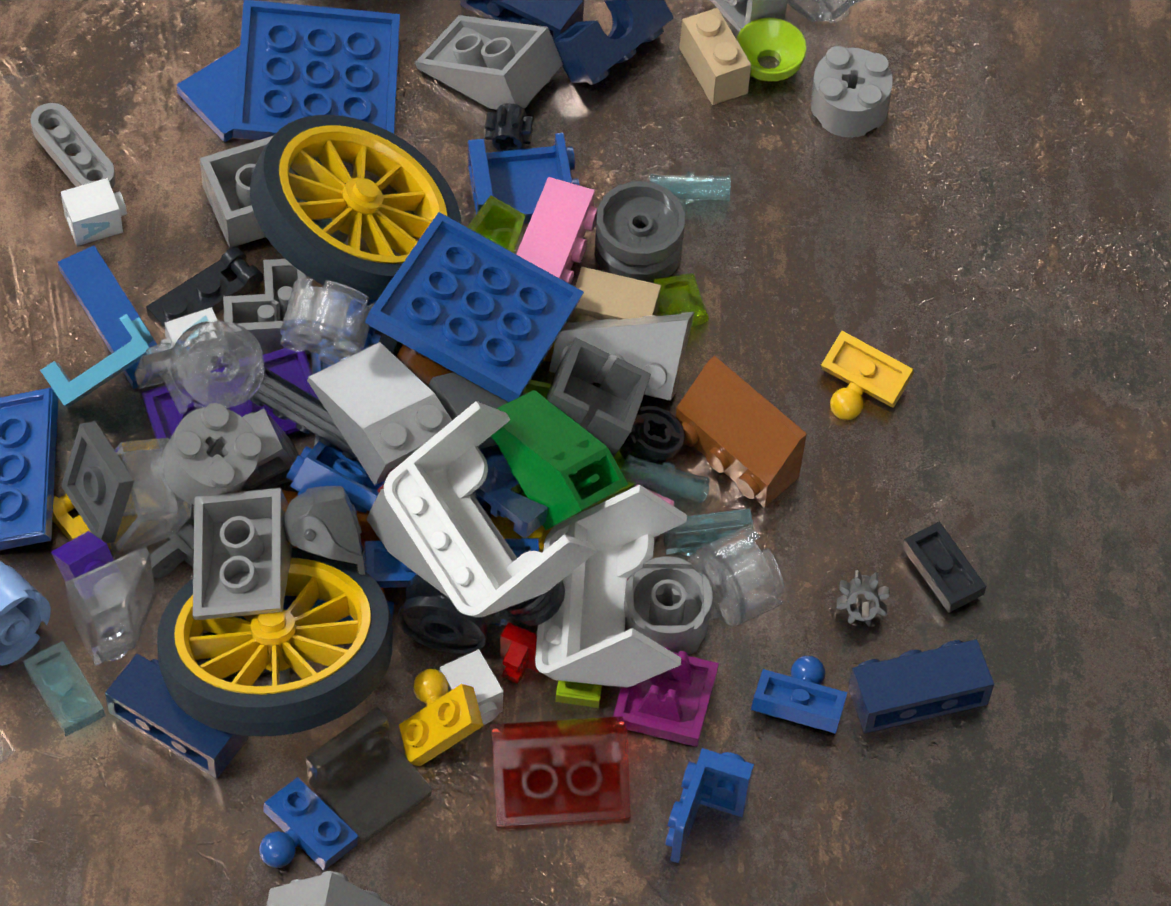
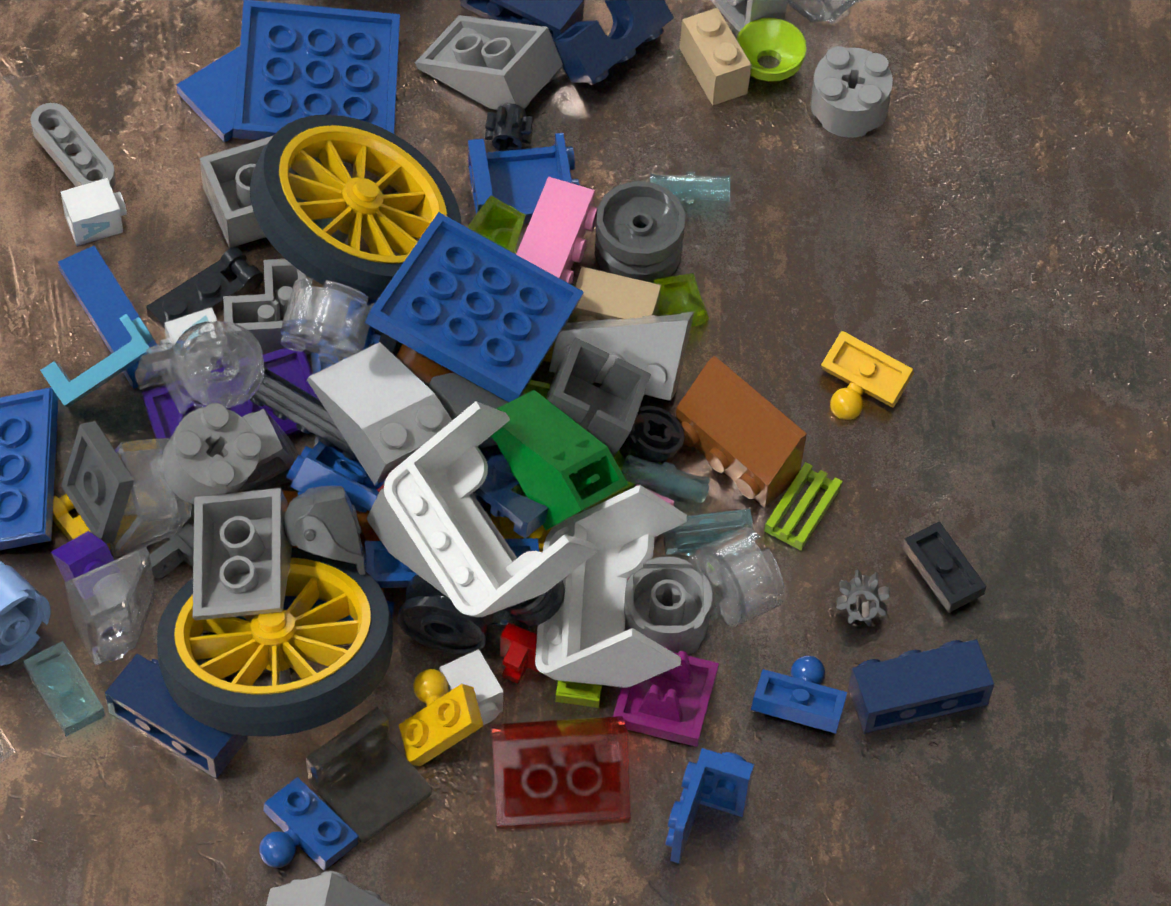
(818, 481): none -> lime tile

